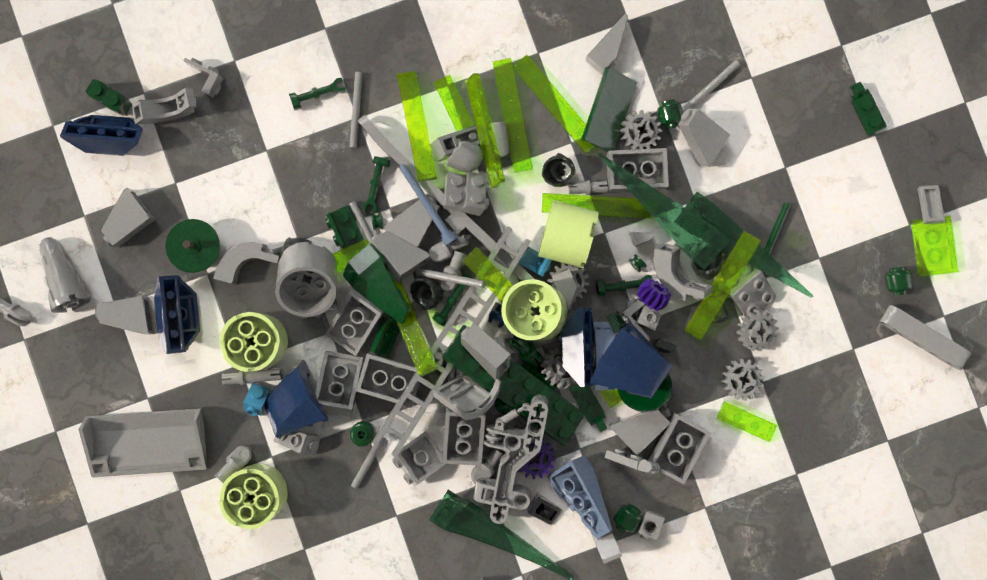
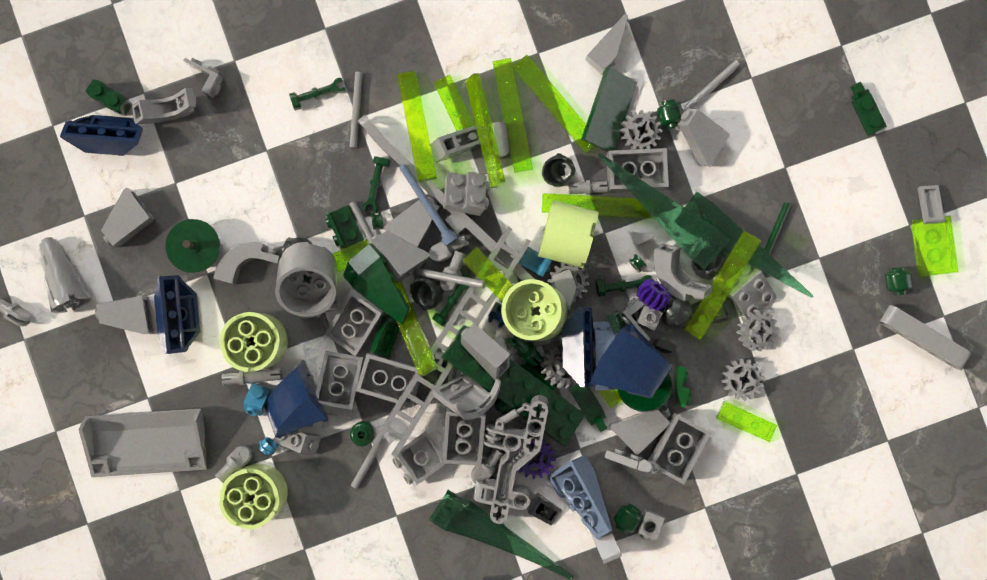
(268, 446): none -> dark azure plate
(465, 157): light grey hair -> none
(677, 313): none -> pearl dark grey hair
(681, 393): none -> green slope

